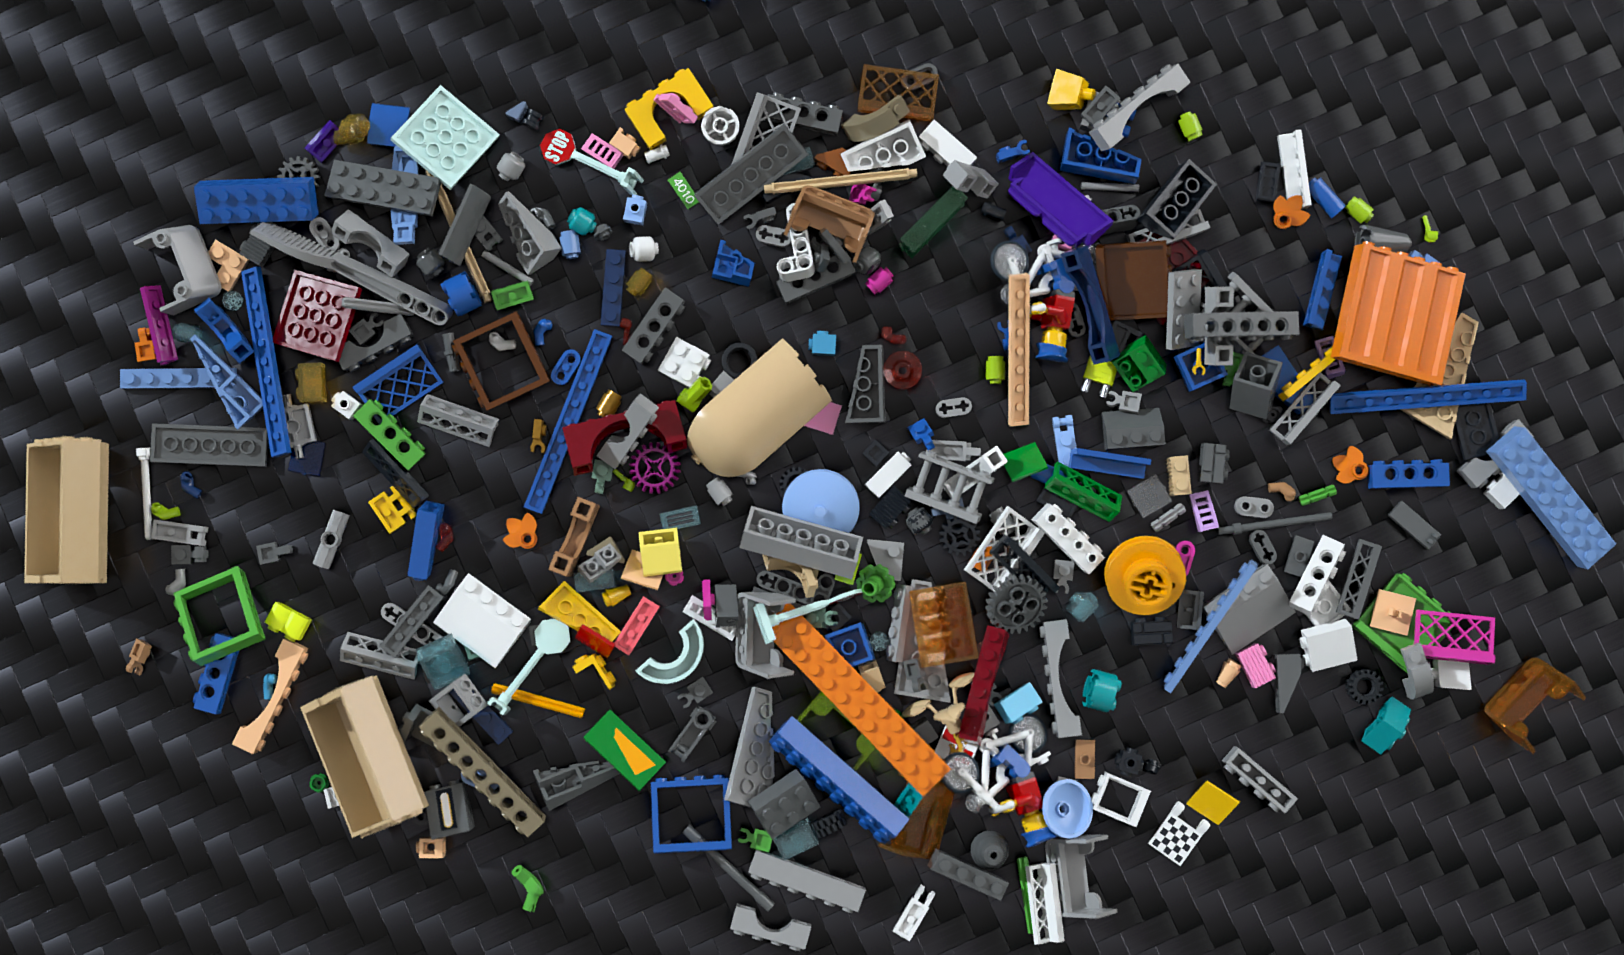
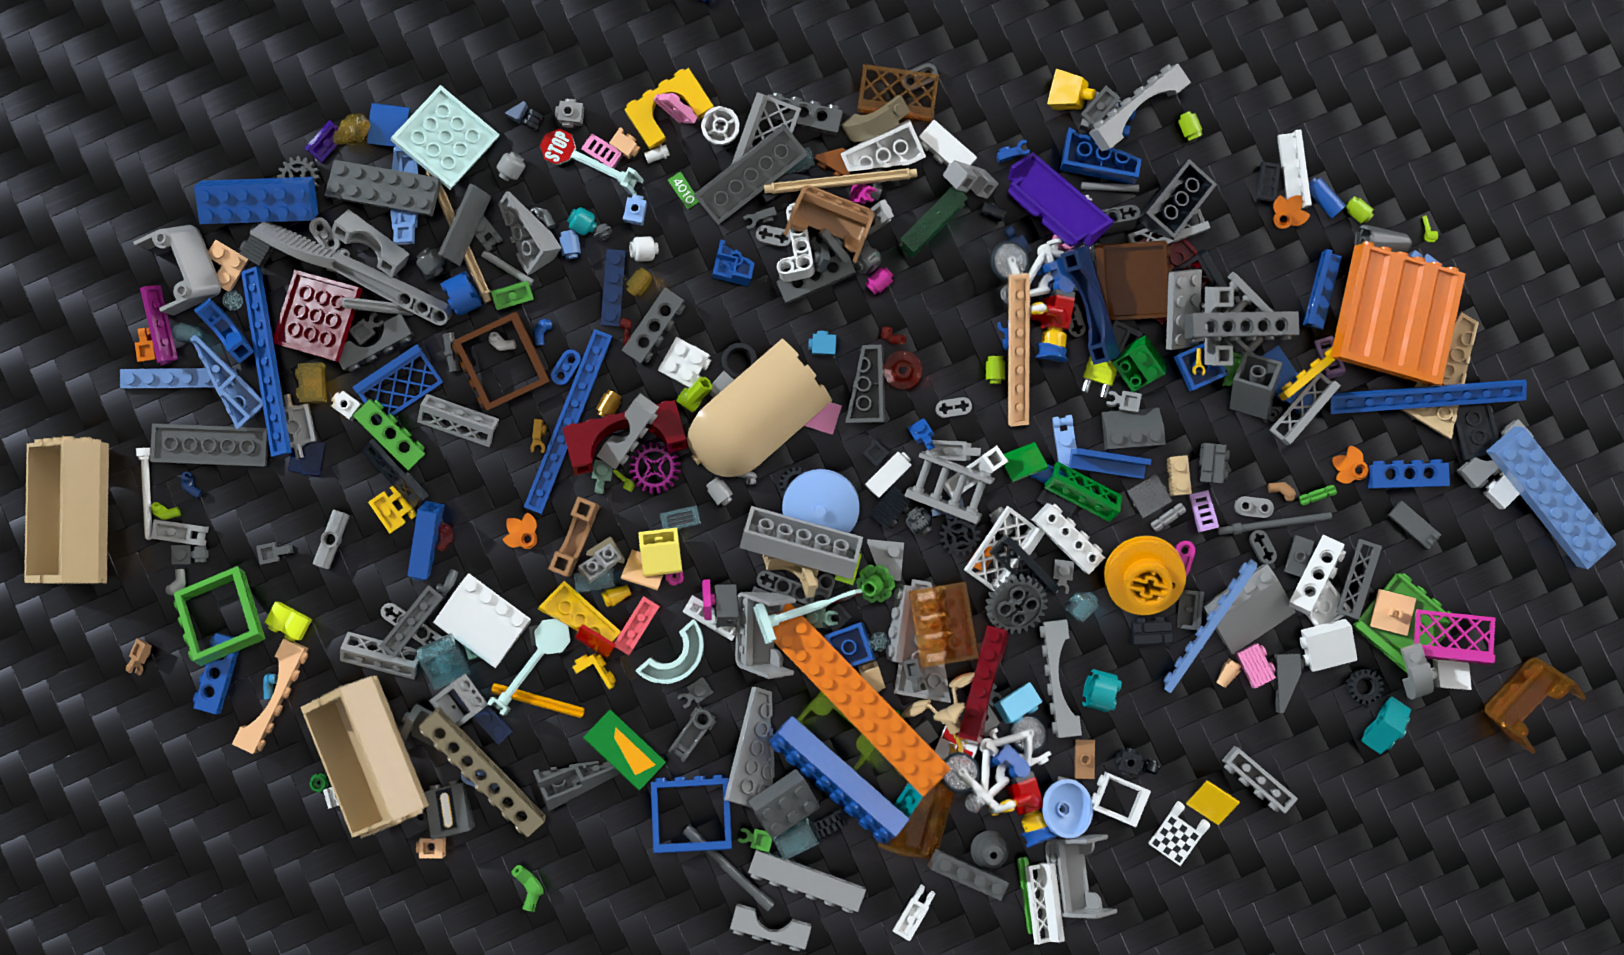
(574, 117): none -> light grey brick

